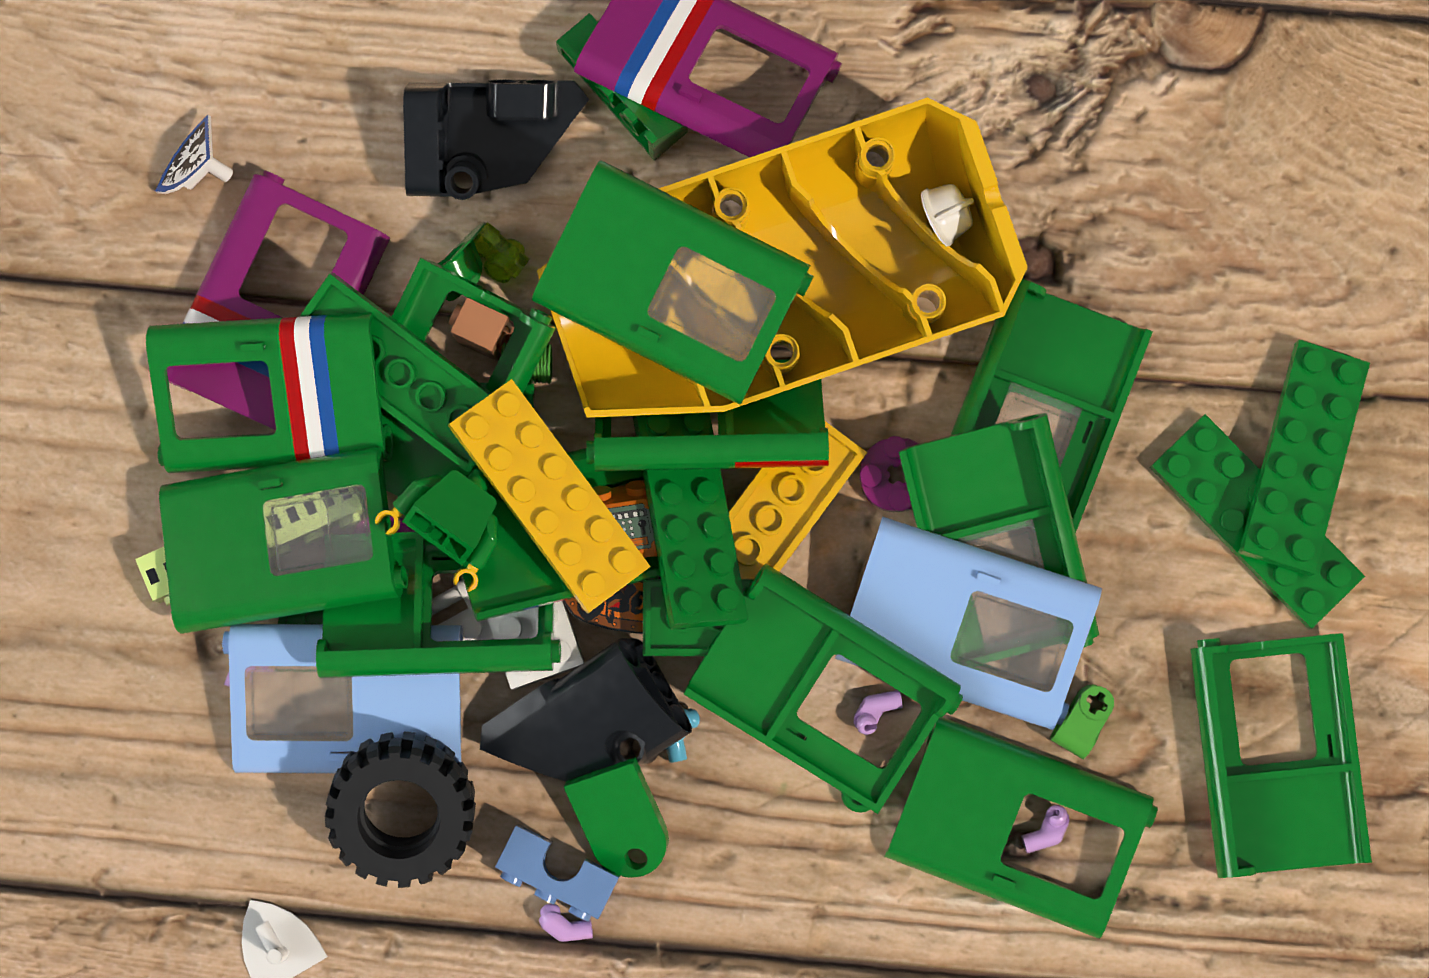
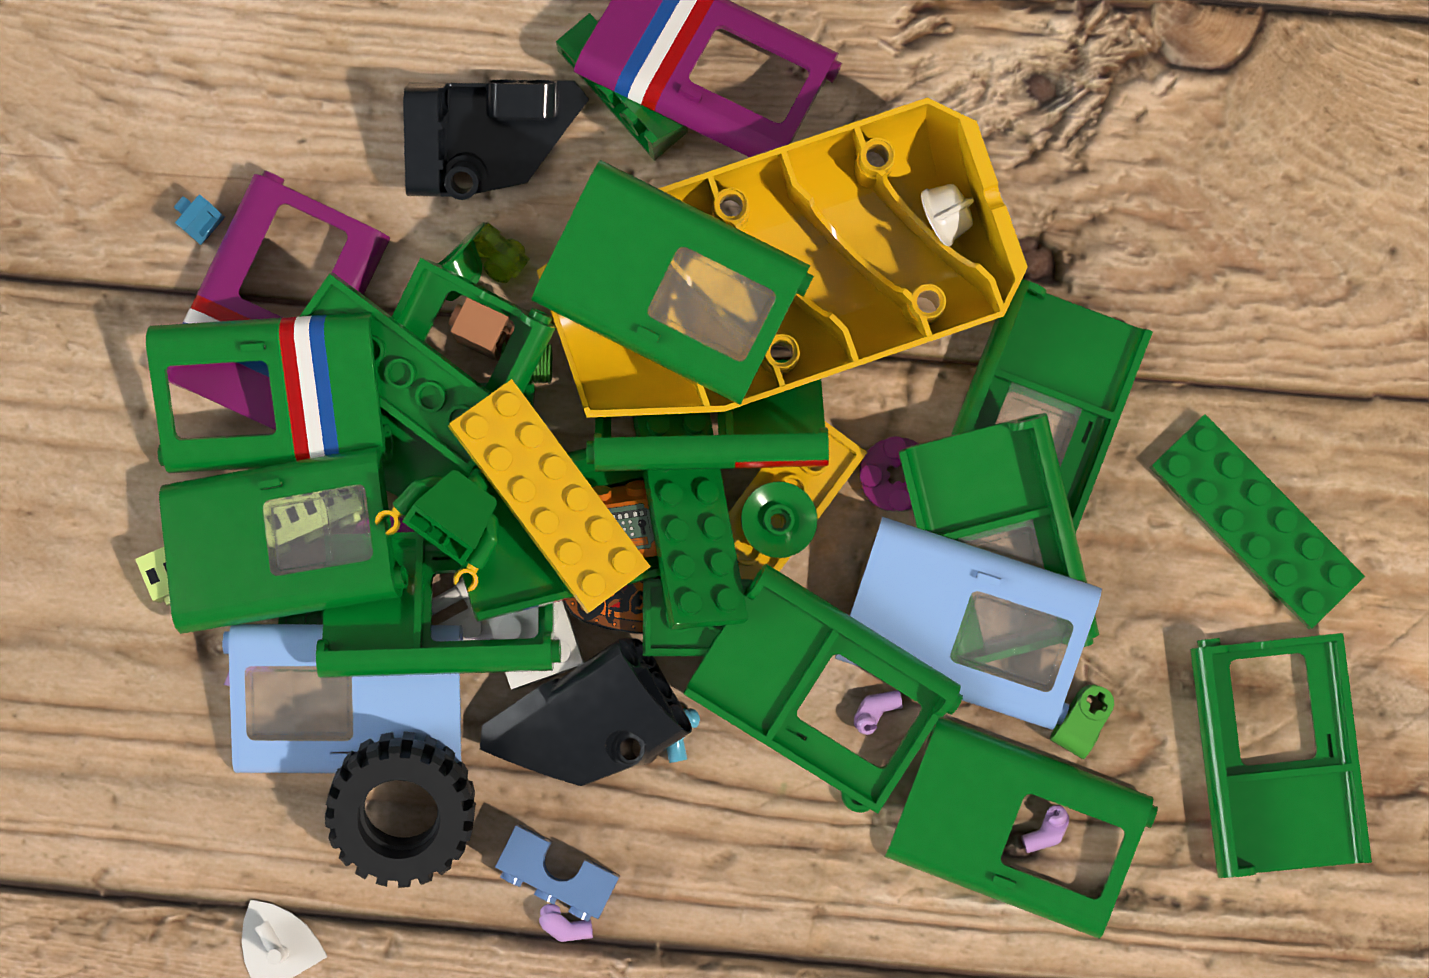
(193, 161): shield -> none
(198, 218): none -> dark azure tile
(619, 816): green tile -> none
(798, 516): none -> green dish
(1304, 458): green plate -> none

